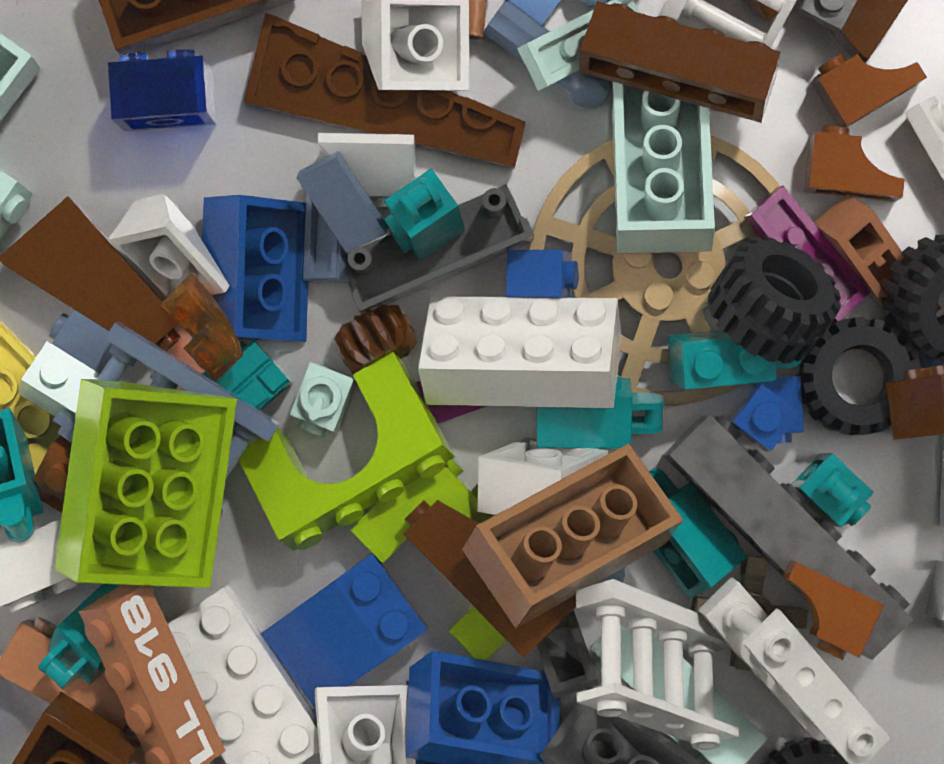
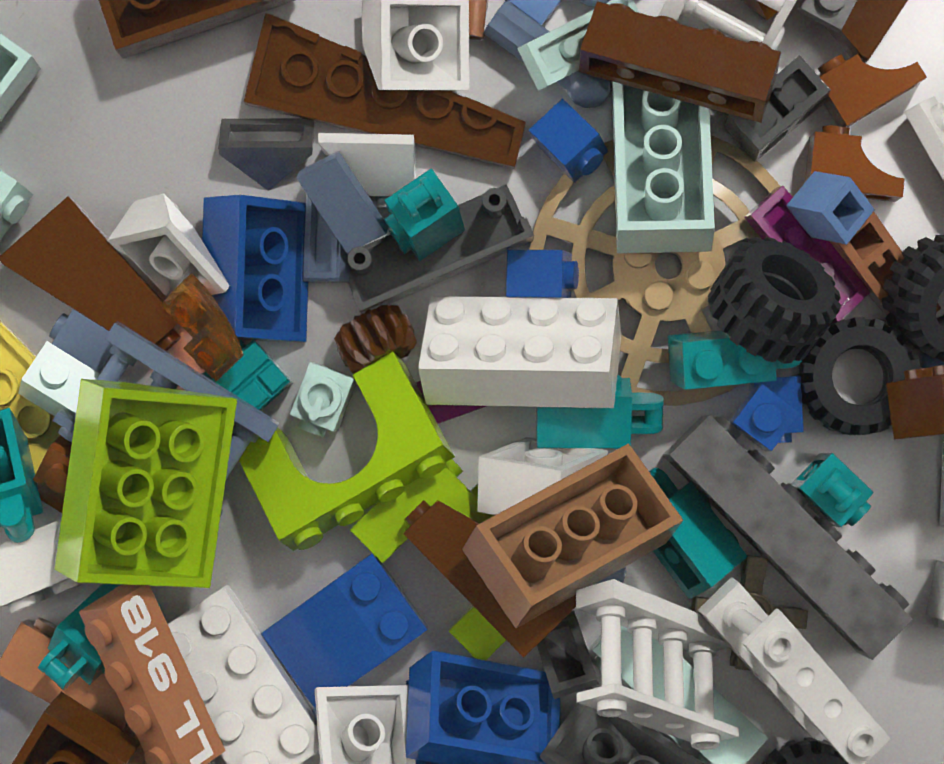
(161, 91): clear blue brick -> none
(266, 147): none -> flat silver slope
(569, 141): none -> blue brick
(792, 100): none -> dark grey brick
(830, 207): none -> medium blue brick
(839, 614): dark orange arch -> none

